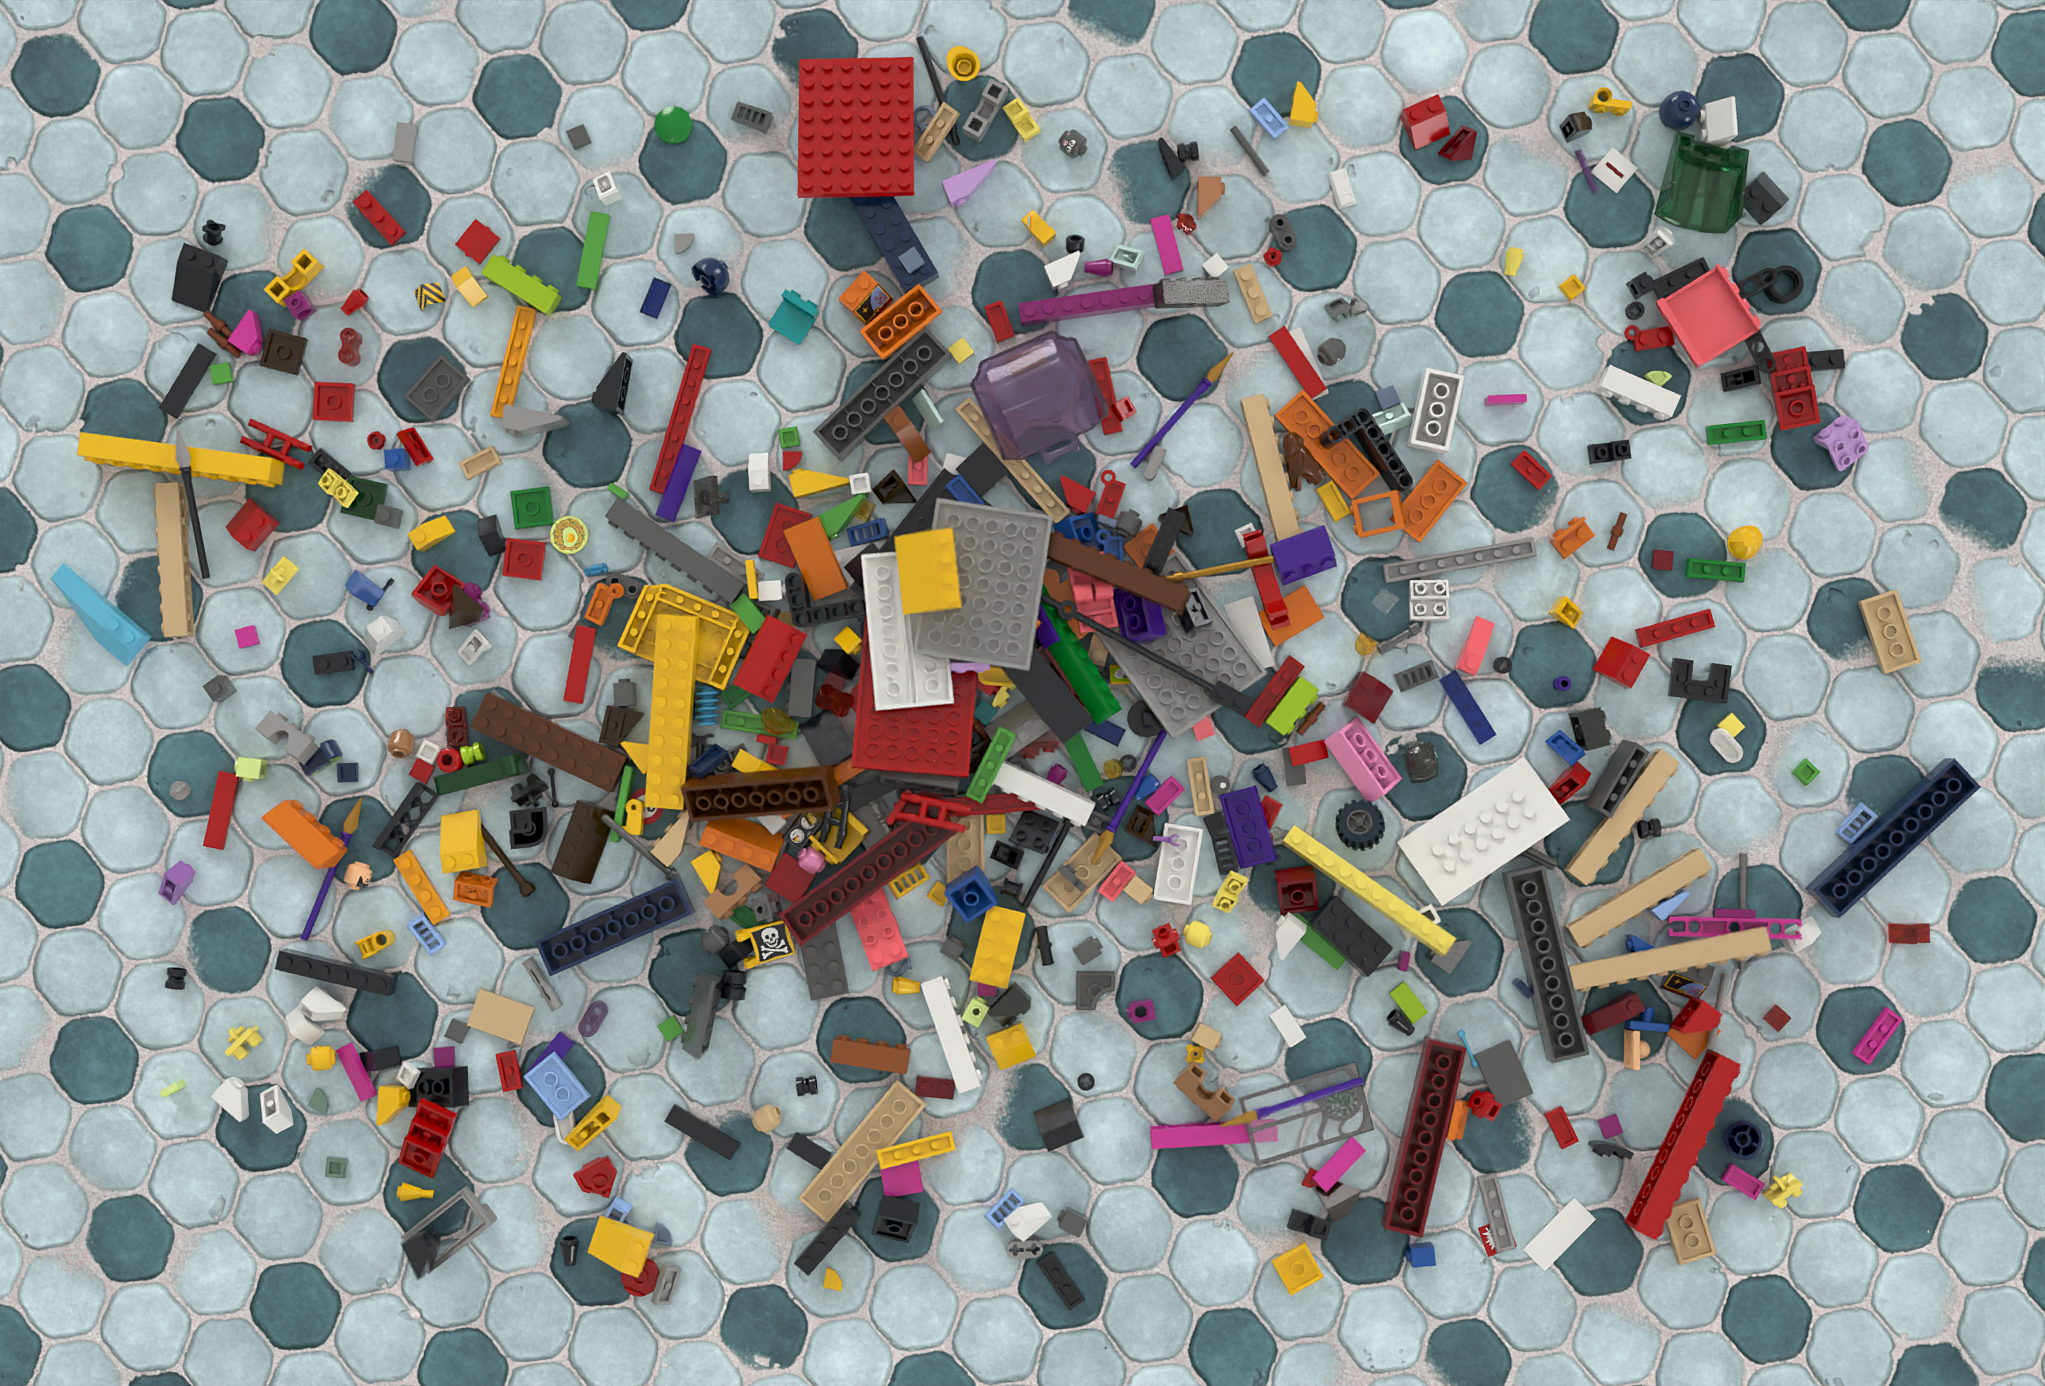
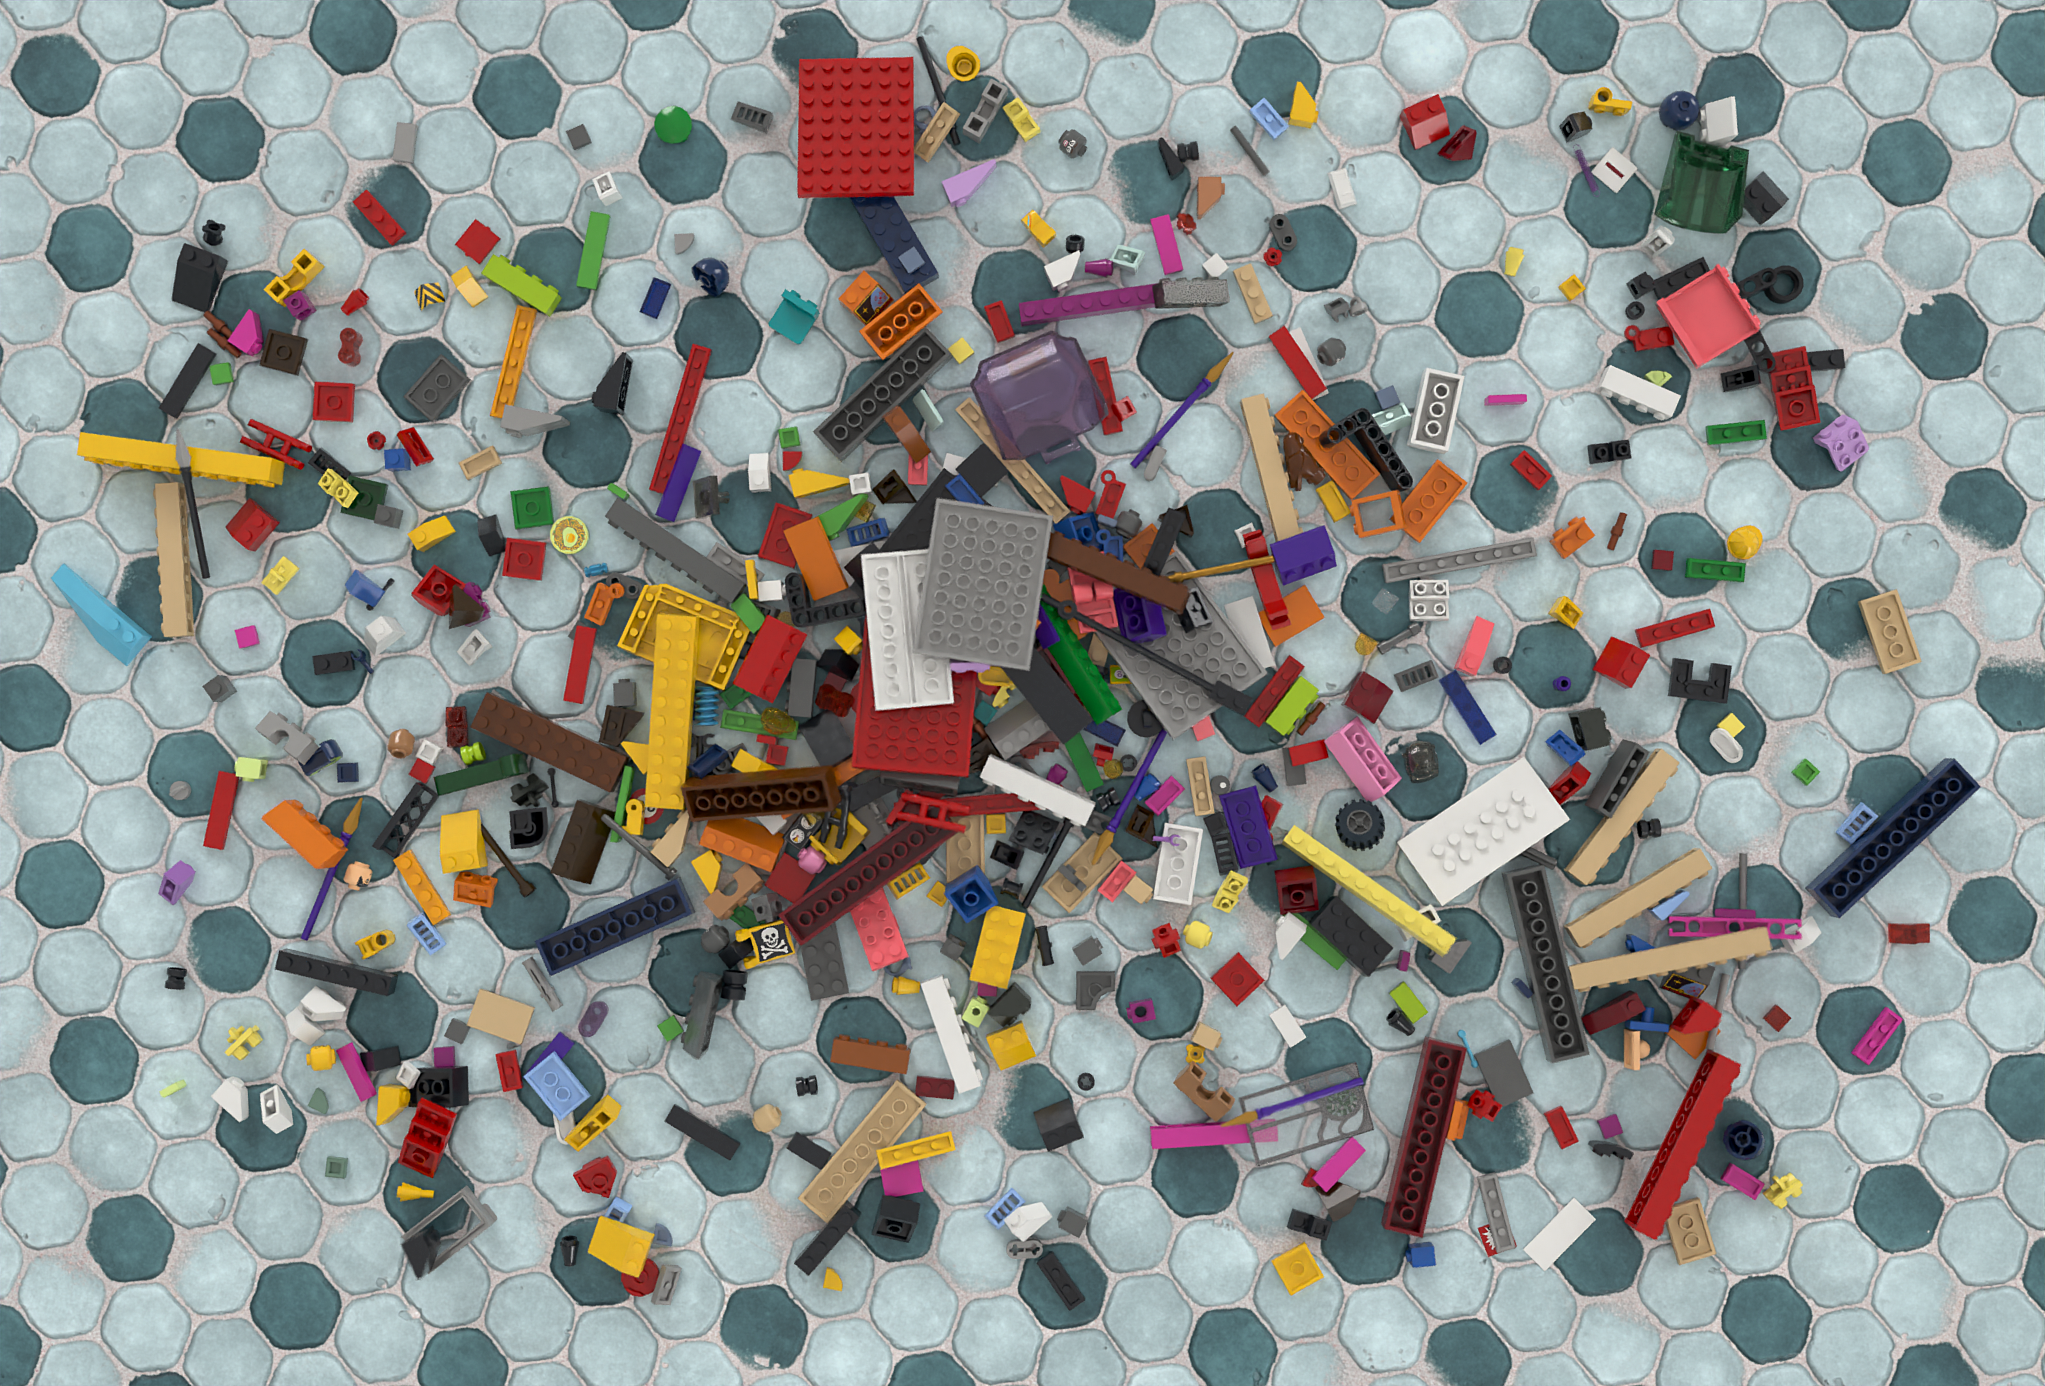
(444, 760): red head -> none
(928, 571): yellow slope -> none
(991, 764): bright green tile -> none
(1103, 753): none -> red tile

